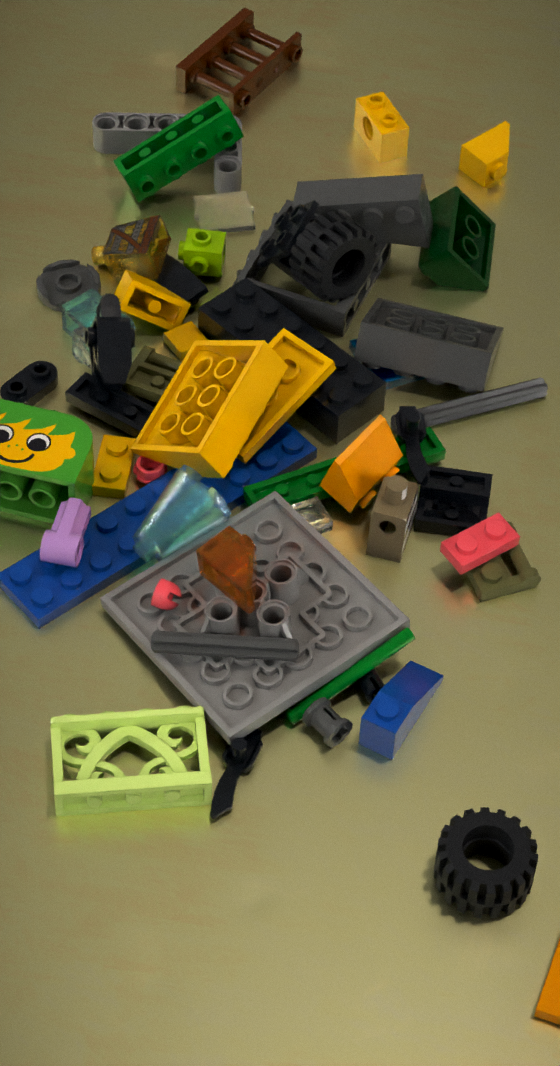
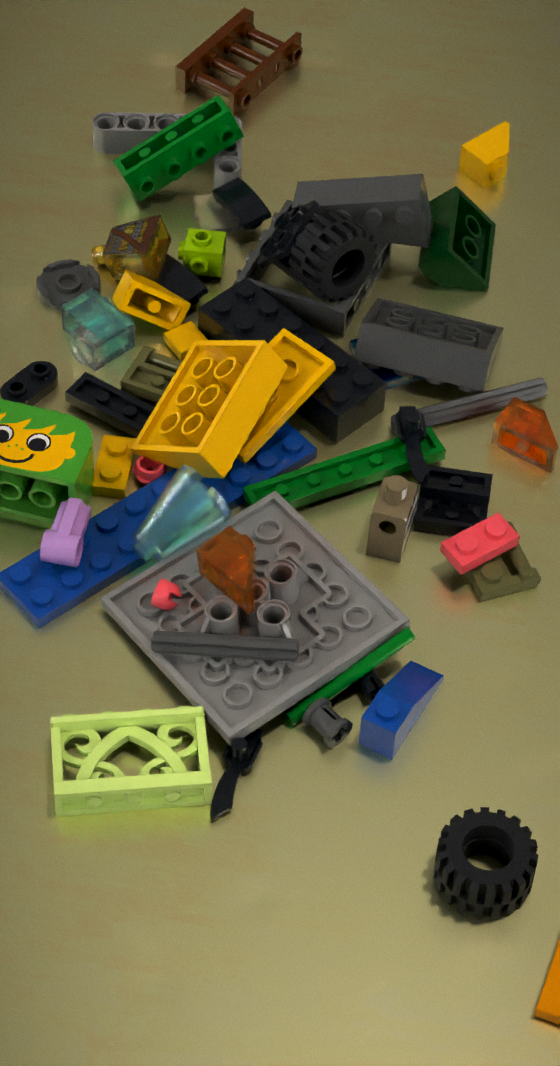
(110, 344): black hinge -> none
(242, 203): none -> black slope
(315, 514): clear plate -> none
(363, 466): light orange slope -> none
(381, 127): yellow brick -> none
(526, 434): none -> clear orange slope

